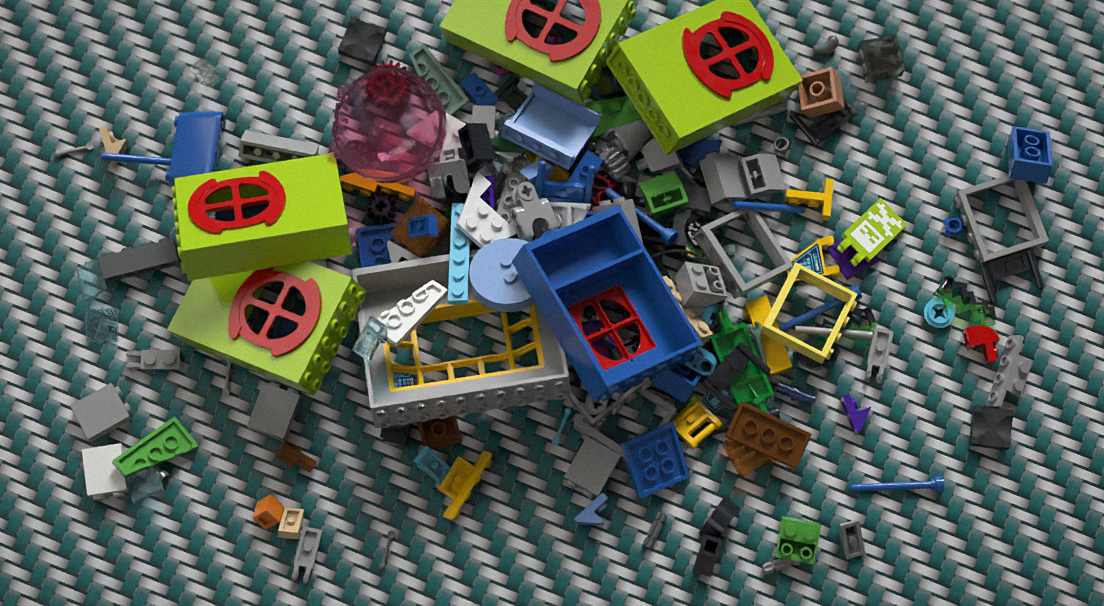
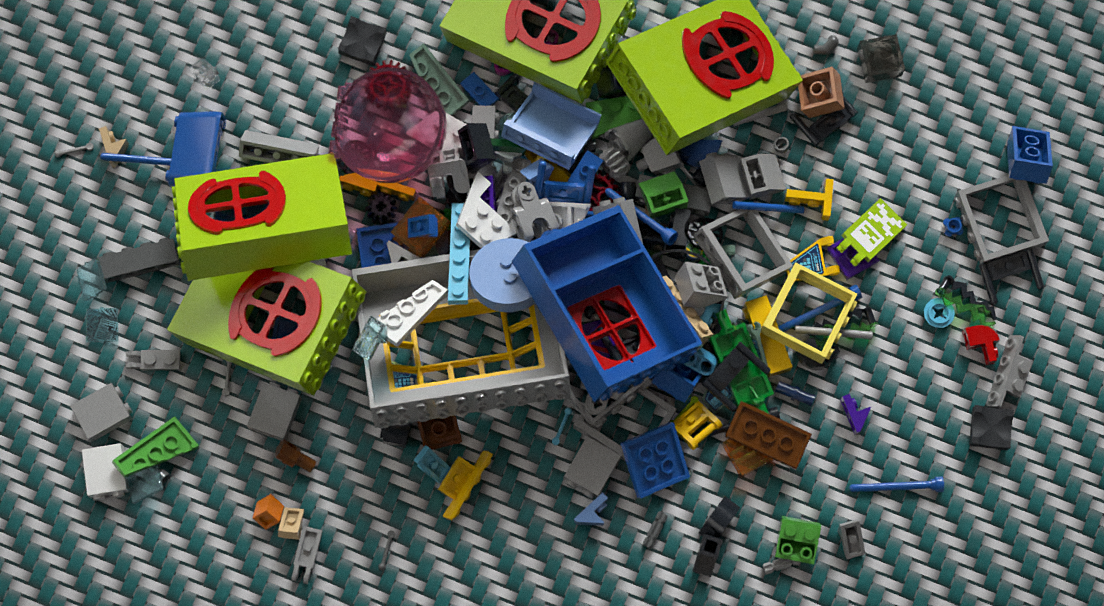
(878, 352): light grey hinge -> none

